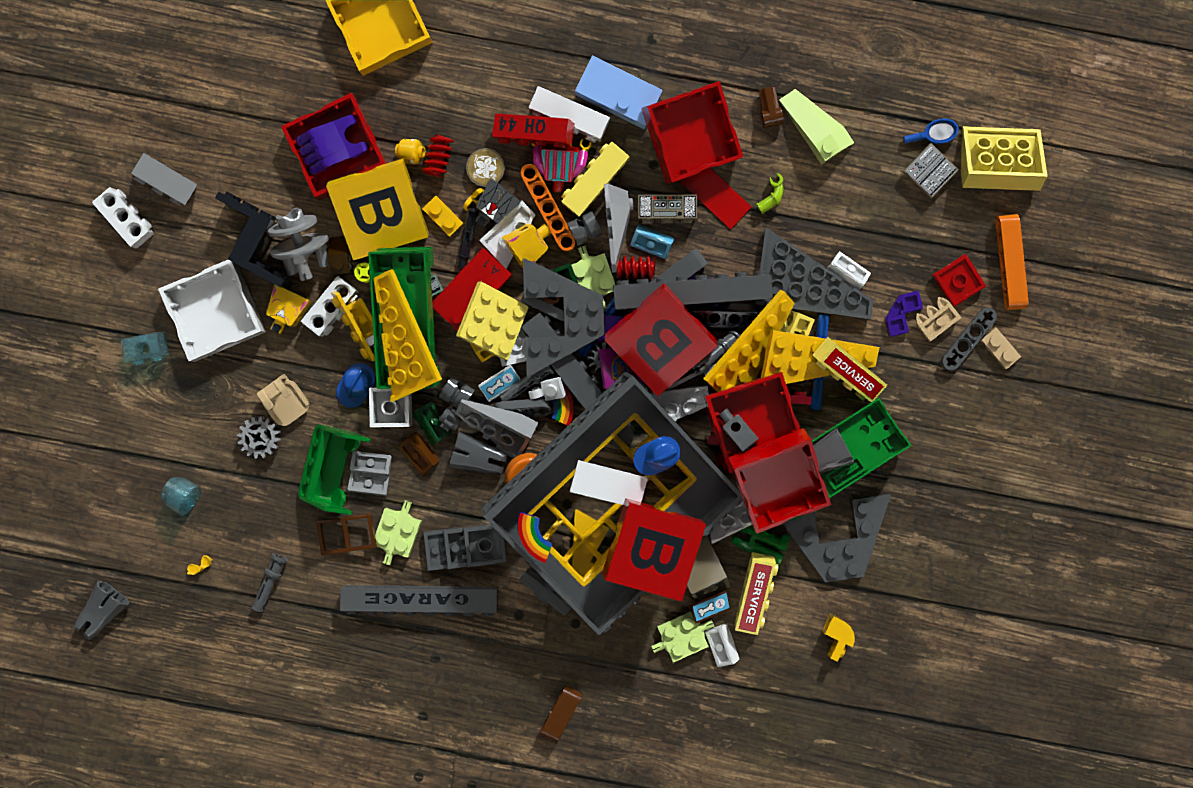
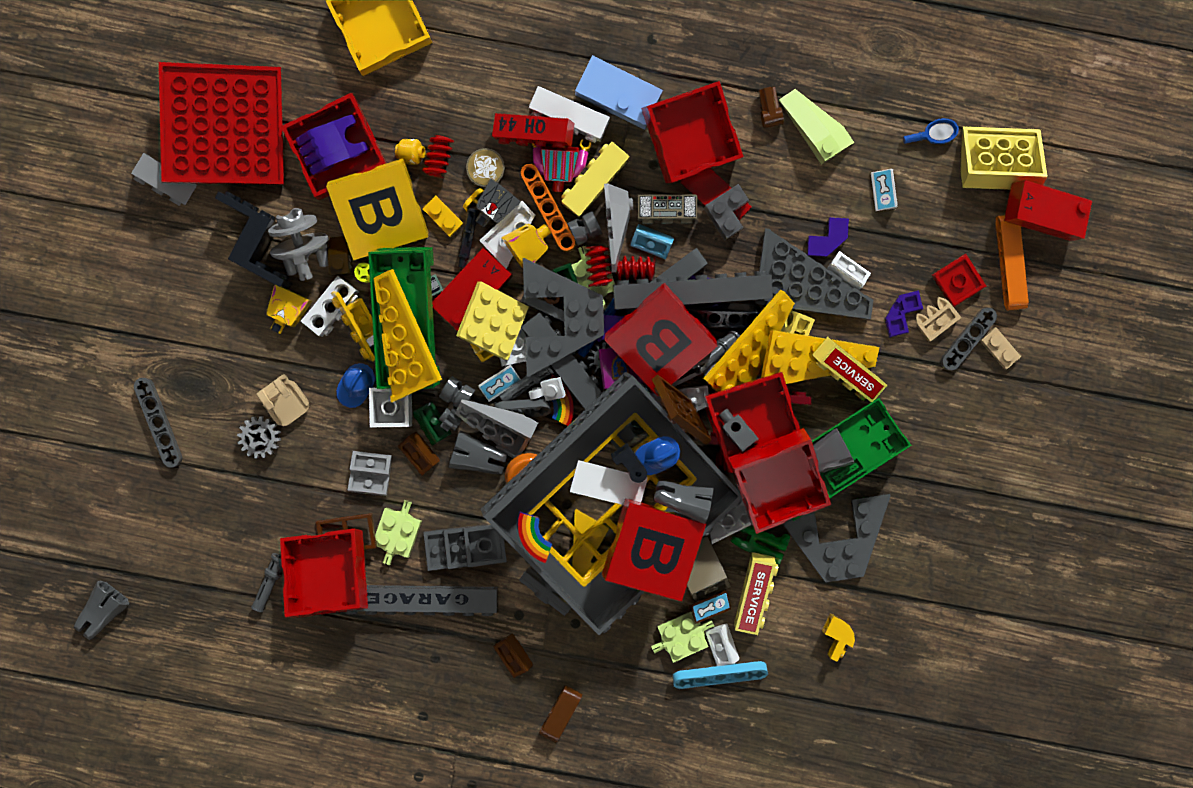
(114, 217): white brick -> none
(133, 347): clear light blue brick -> none
(150, 415): none -> dark grey beam
(180, 495): clear light blue piece -> none
(194, 569): yellow piece -> none
(212, 310): white tile -> none
(220, 124): none -> red plate
(324, 573): none -> red tile
(326, 466): green windscreen -> none
(513, 655): none -> reddish brown slope
(598, 266): none -> red piece
(630, 460): none -> black leg
(681, 410): none -> reddish brown plate
(688, 500): none -> dark grey piece
(720, 675): none -> medium azure beam
(722, 211): none -> flat silver brick
(775, 197): lime piece -> none
(817, 383): blue axle -> none
(836, 235): none -> dark purple tile
(884, 190): none -> slope
(930, 170): light grey tile -> none
(1048, 210): none -> red brick

